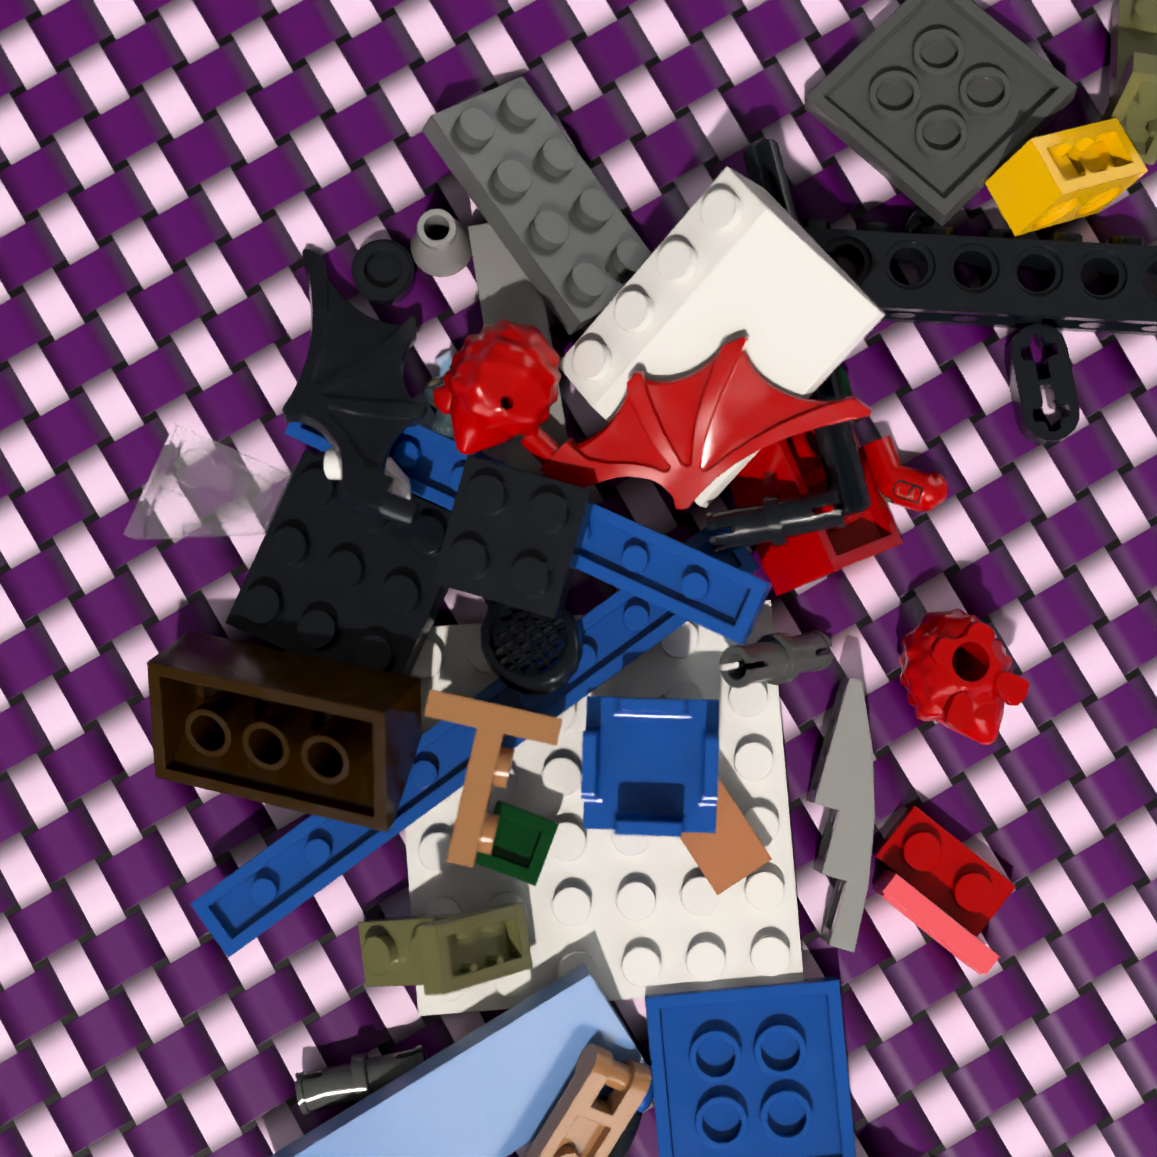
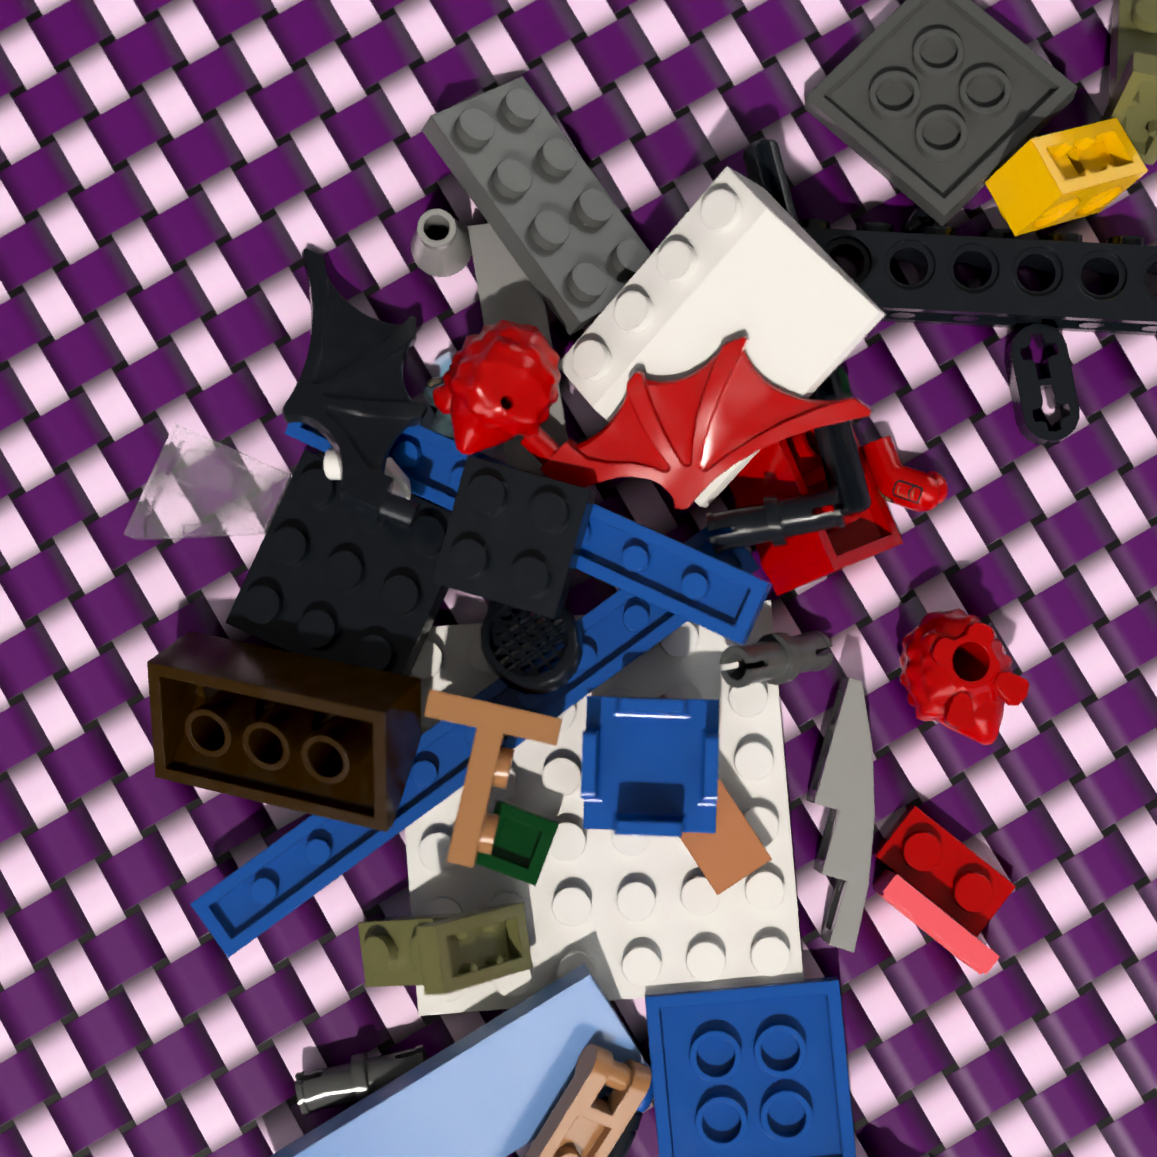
(383, 272): black tile -> none

